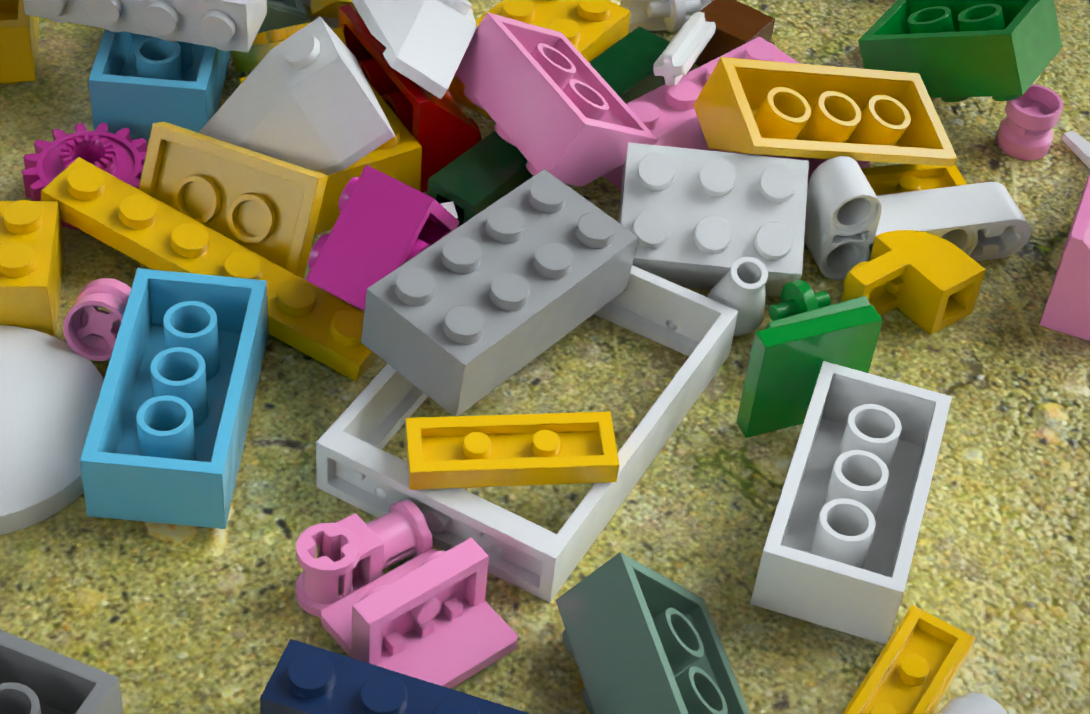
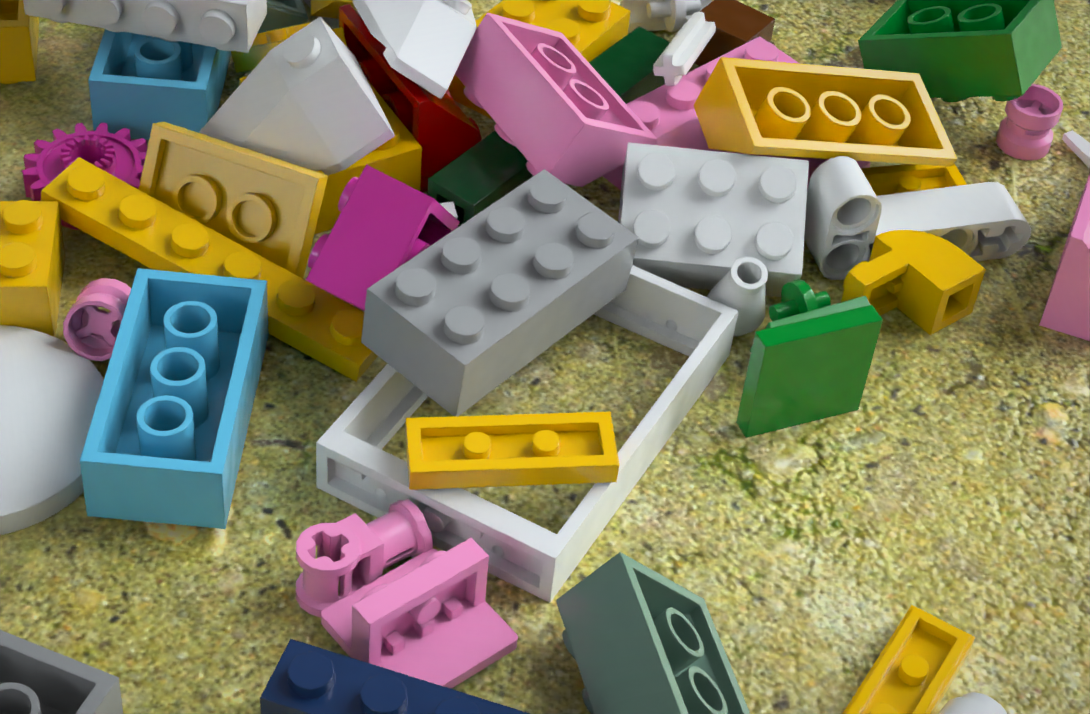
(852, 503): white brick -> none

